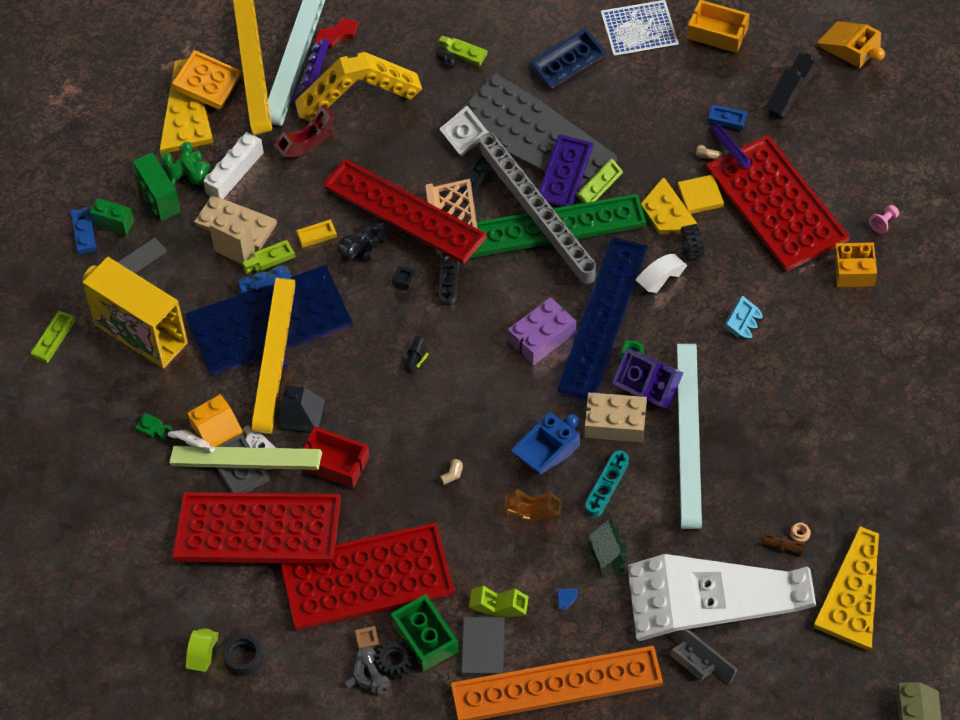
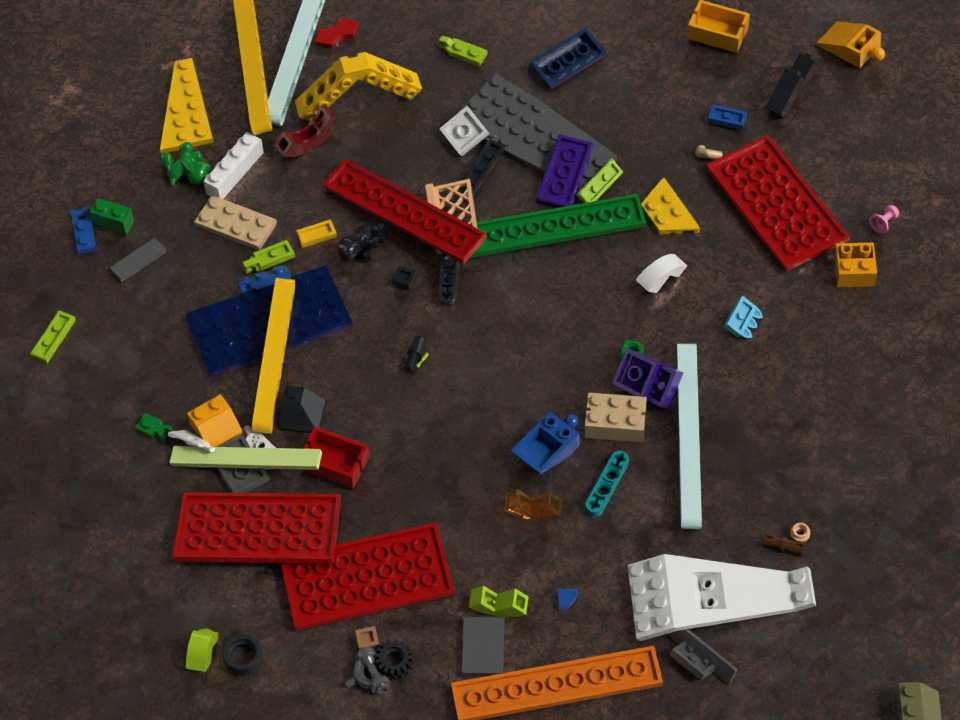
(135, 311): yellow brick -> none
(156, 186): green brick -> none
(206, 79): light orange plate -> none
(232, 238): tan brick -> none
(312, 69): dark purple wing -> none
(424, 632): green brick -> none
(448, 57): black arm -> none
(454, 472): tan arm -> none
(538, 208): light grey beam -> none
(542, 331): medium lavender piece -> none
(602, 318): clear blue plate -> none
(608, 549): clear green slope -> none
(639, 27): white sticker -> none
(692, 241): black tyre -> none
(700, 194): yellow tile -> none
(731, 146): dark purple axle -> none
(851, 600): yellow wing -> none

